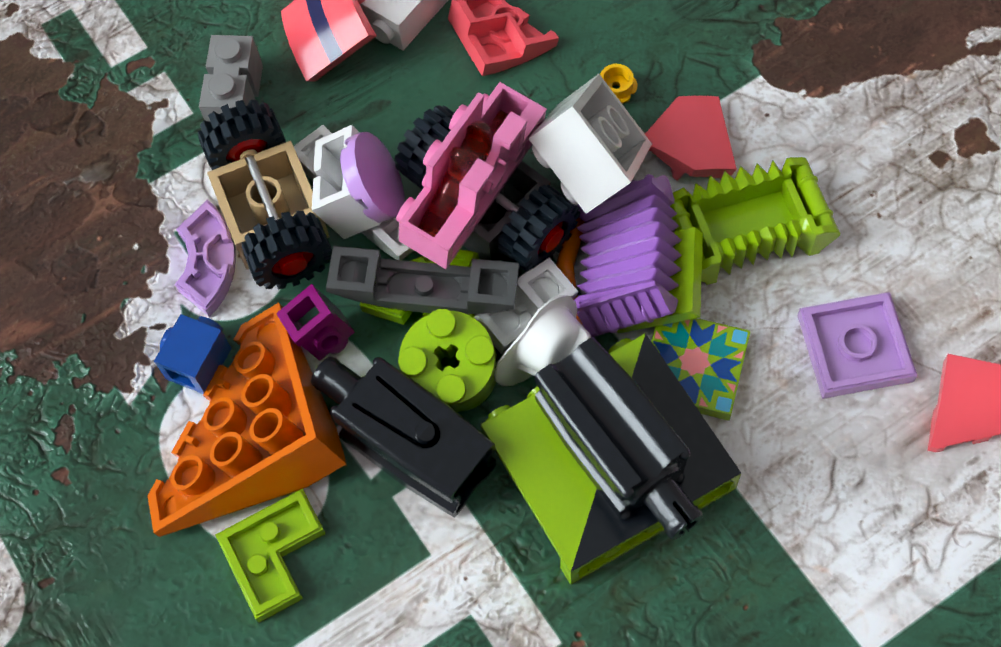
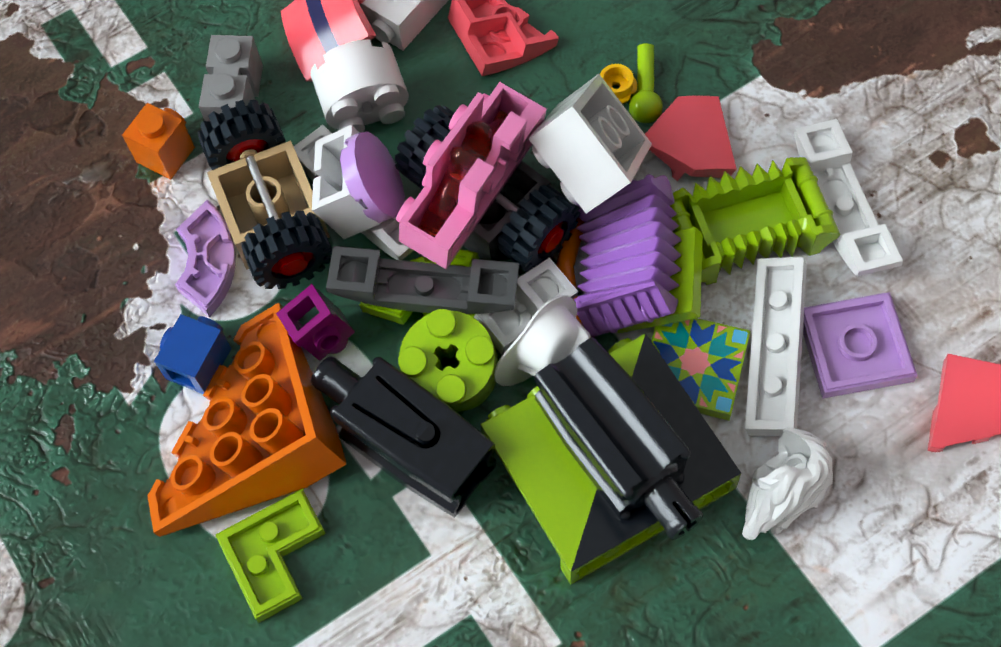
(159, 140): none -> orange brick
(360, 85): none -> white brick
(645, 104): none -> lime bar
(776, 346): none -> white plate
(788, 483): none -> white hair
(861, 241): none -> white slope

